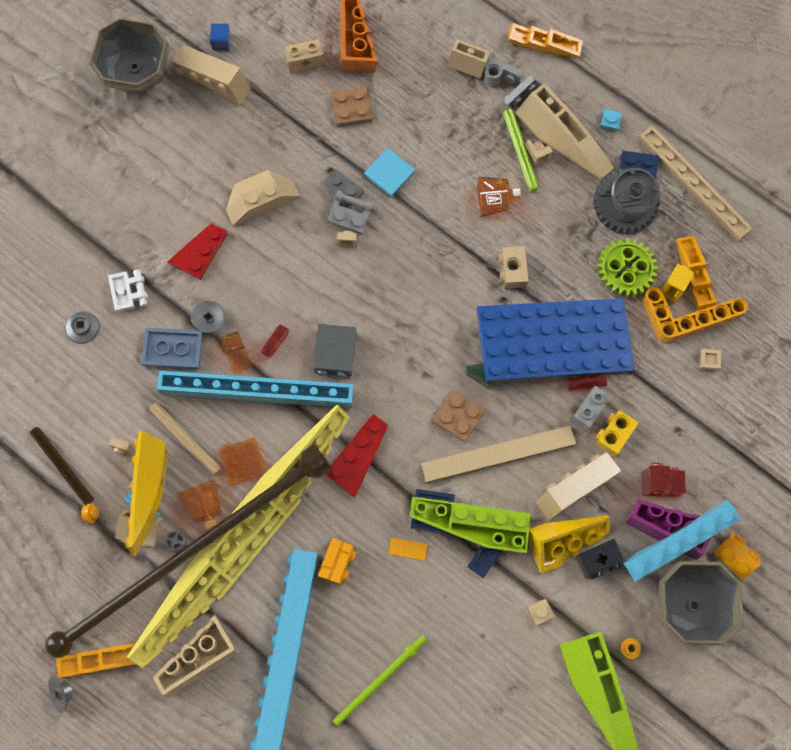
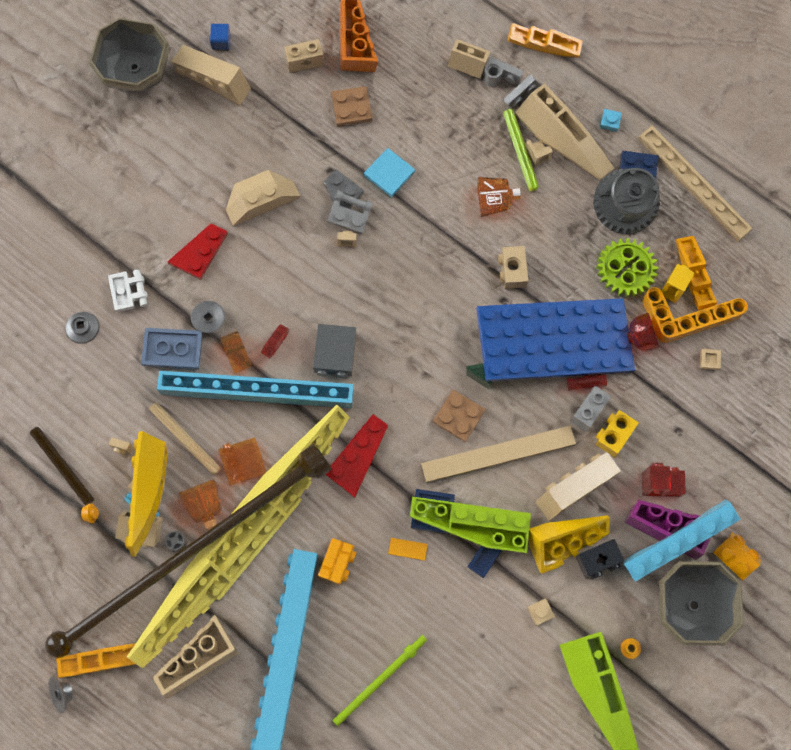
(642, 333): none -> clear red cylinder

